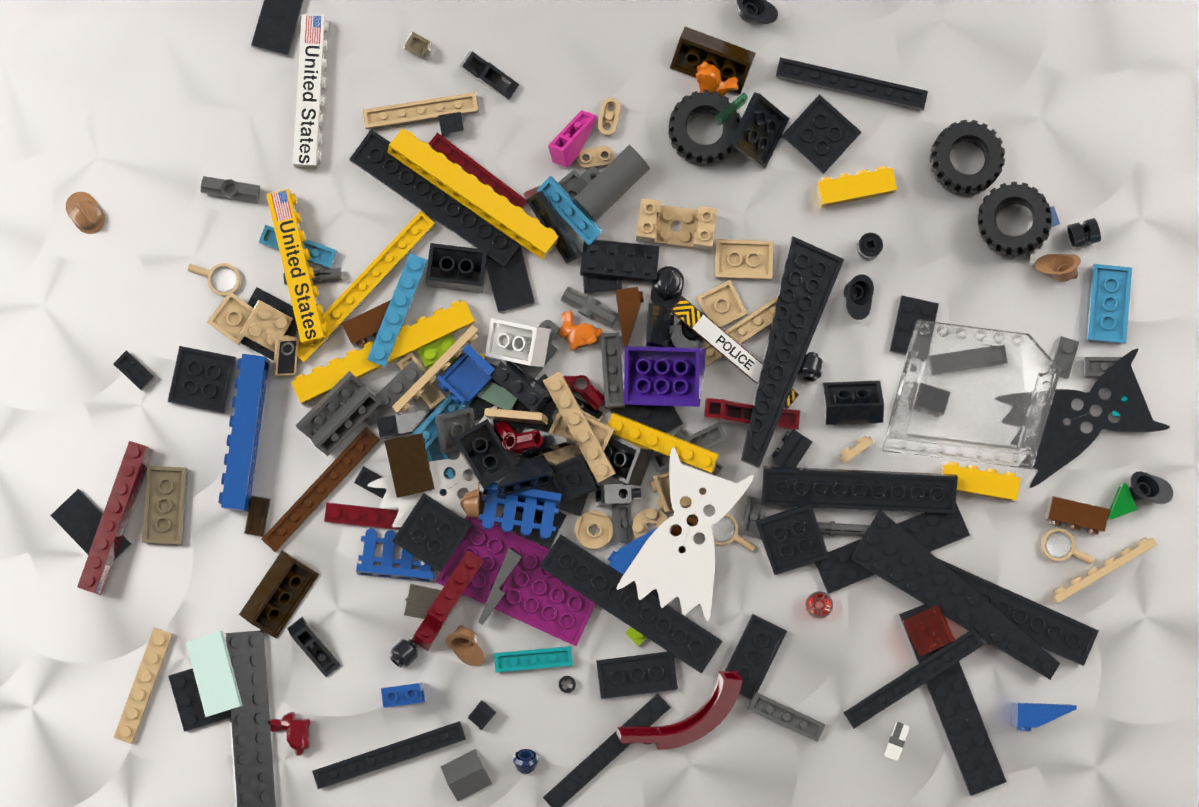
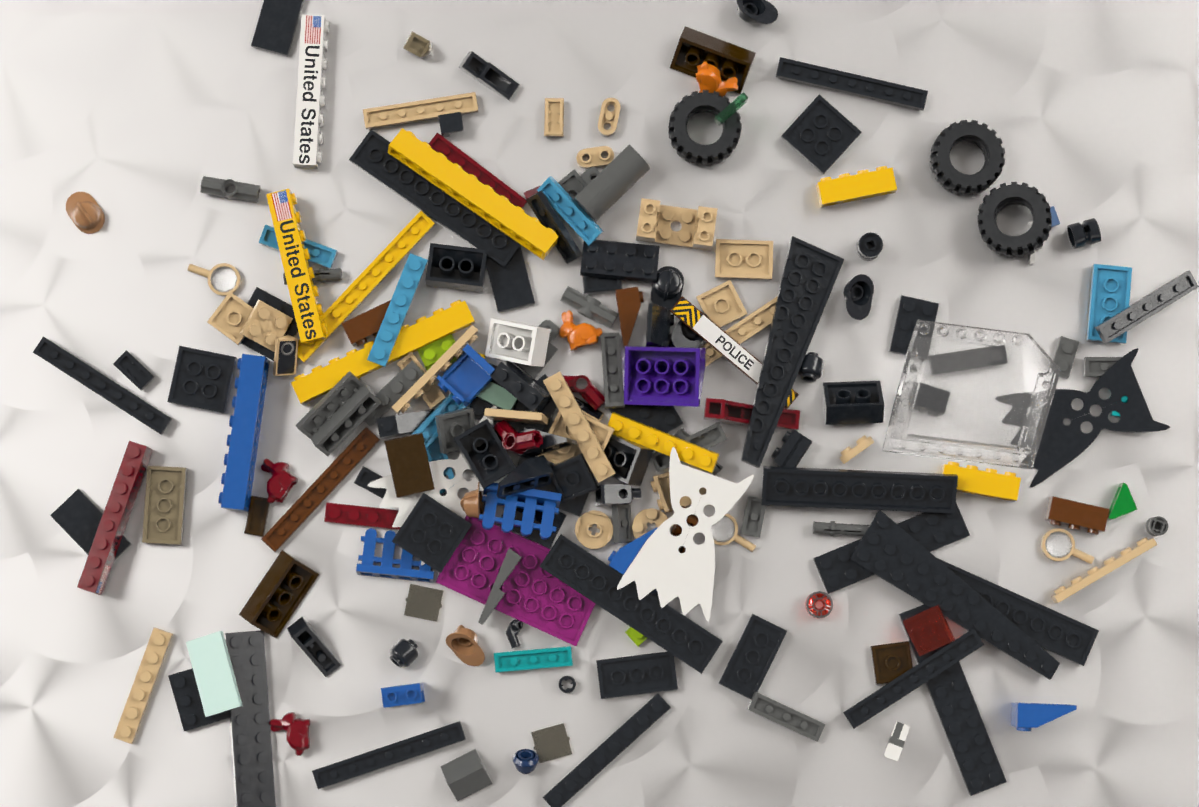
(102, 385): none -> black plate
(280, 482): none -> dark red animal
(447, 600): dark red arch -> none
(482, 714): black panel -> none
(512, 632): none -> black arm
(551, 743): none -> clear smoke piece
(554, 117): none -> tan plate
(571, 139): dark pink slope -> none
(696, 725): dark red arch -> none
(759, 130): black plate -> none
(792, 538): black plate -> none
(890, 661): none -> dark brown tile
(1060, 266): medium nougat piece -> none
(1146, 307): none -> plate
(1150, 488): black piece -> none
(1153, 528): none -> dark grey wheel

